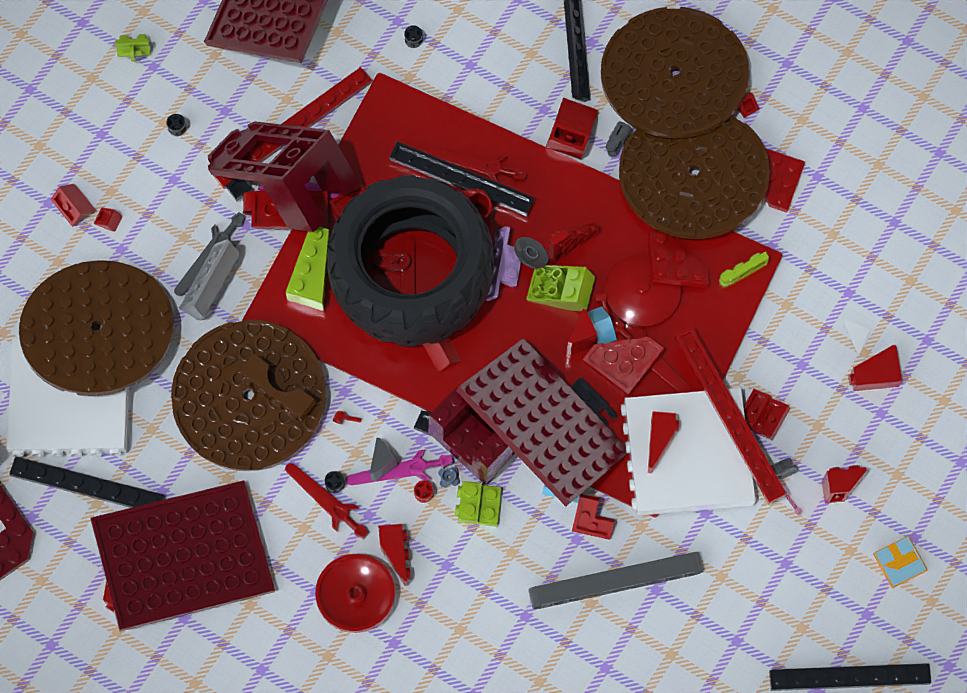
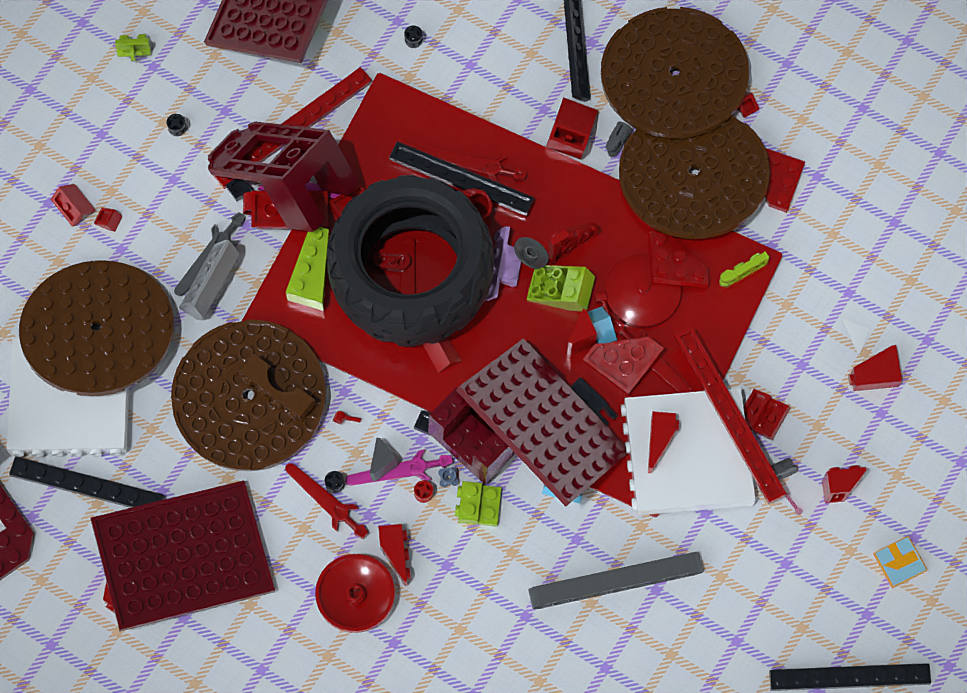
(588, 522): red plate -> none

